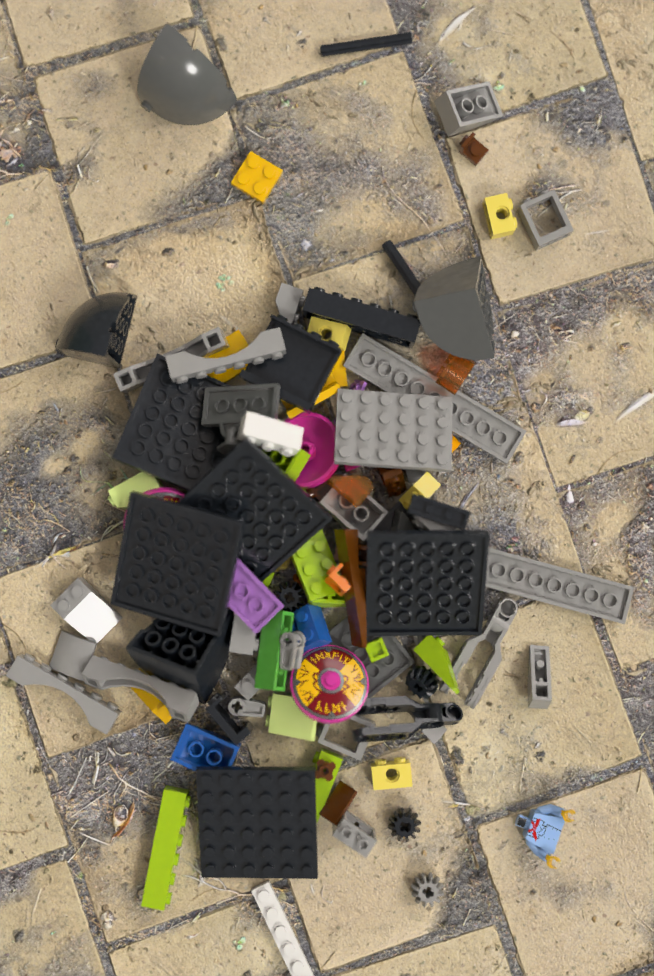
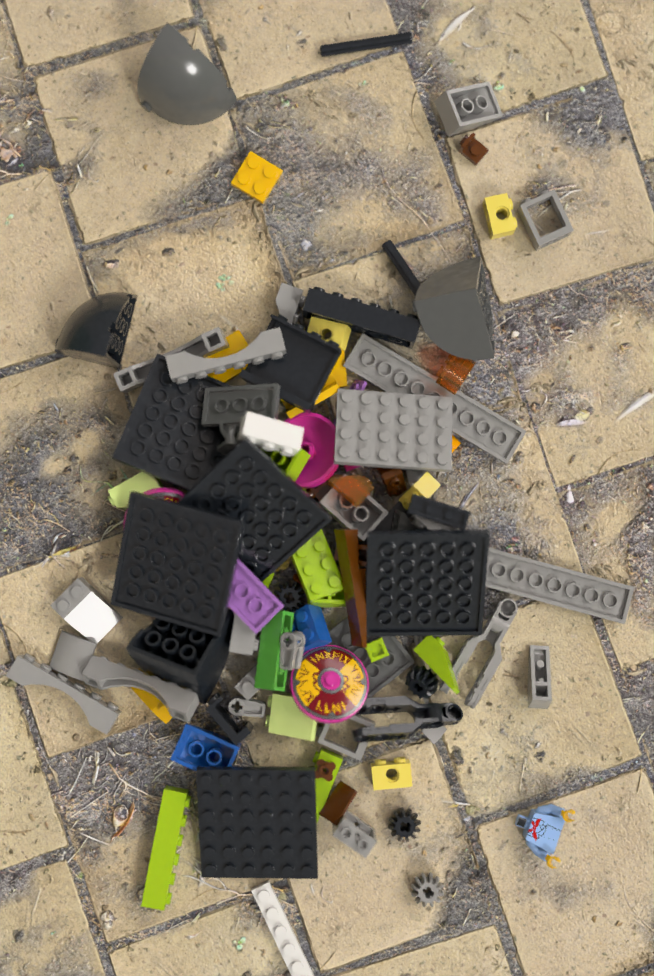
(336, 582): orange bracket -> none

